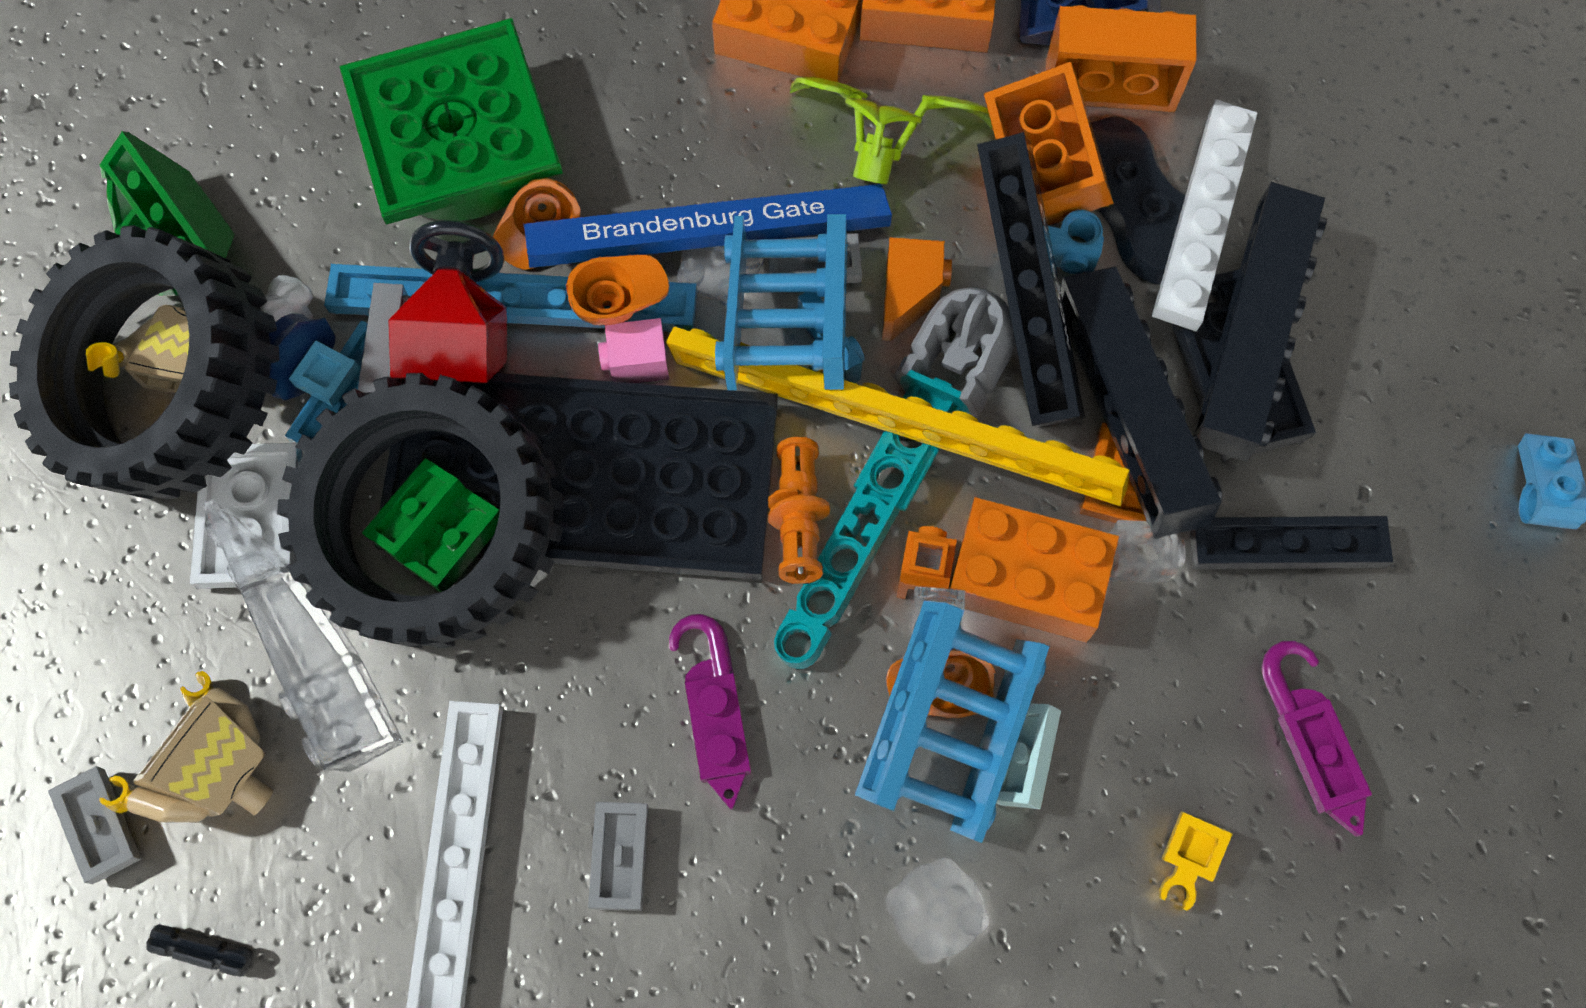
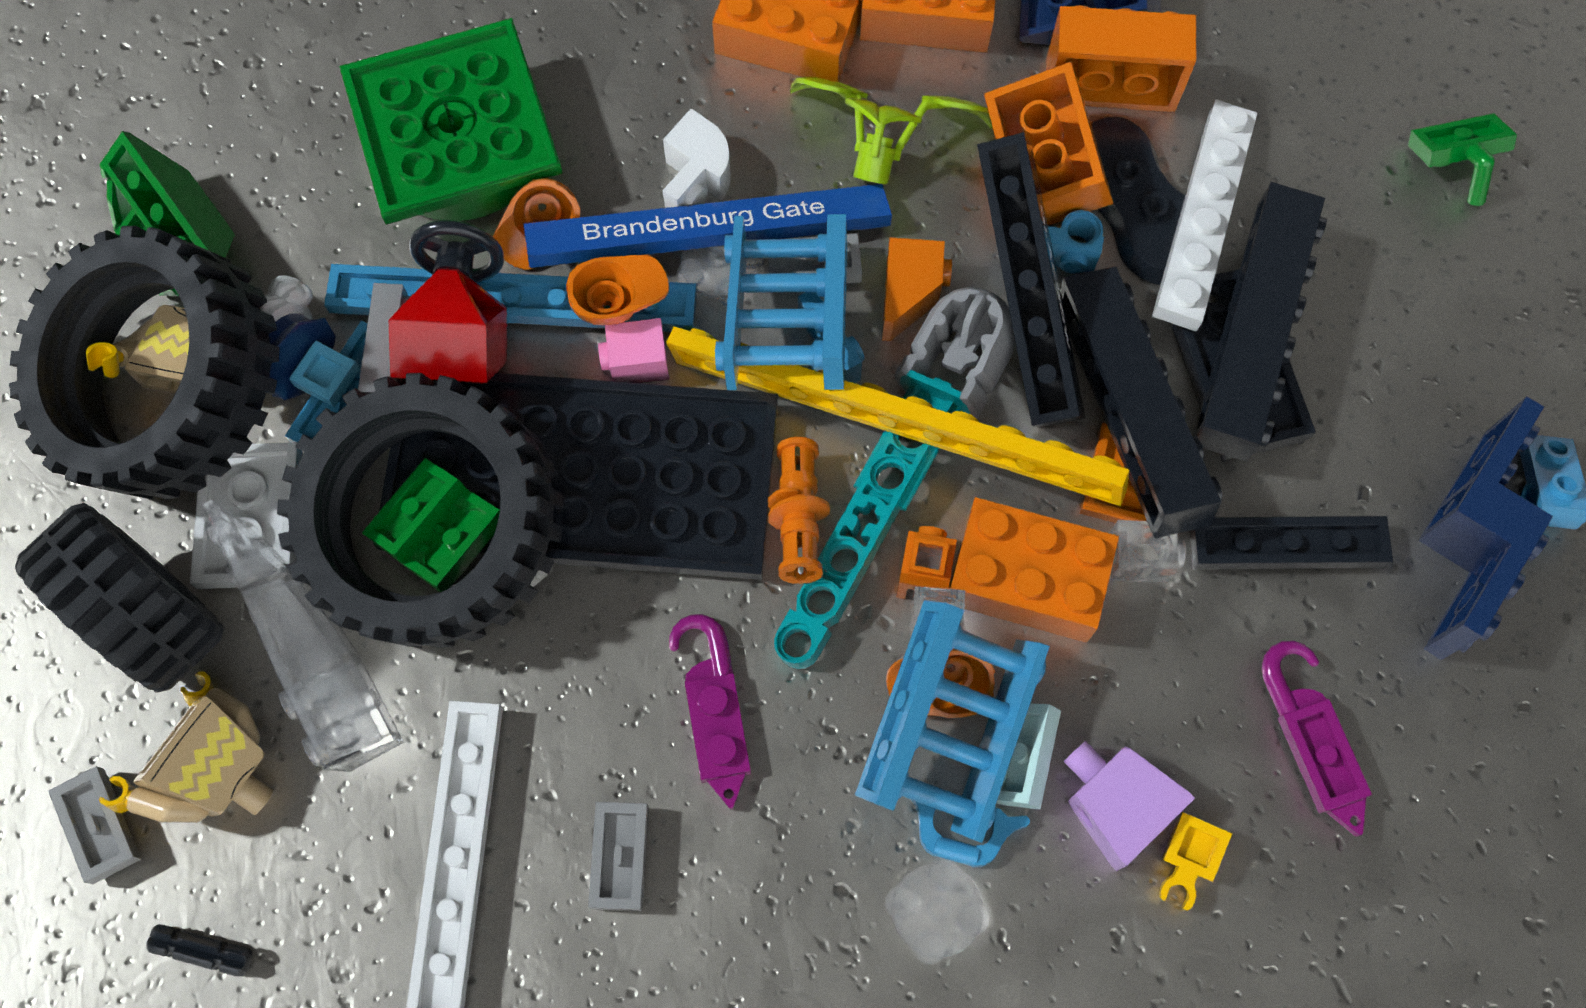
(118, 598): none -> black tyre
(701, 157): none -> white brick
(961, 852): none -> dark azure helmet
(1123, 801): none -> lavender torso
(1463, 140): none -> green plate
(1487, 532): none -> dark blue bracket

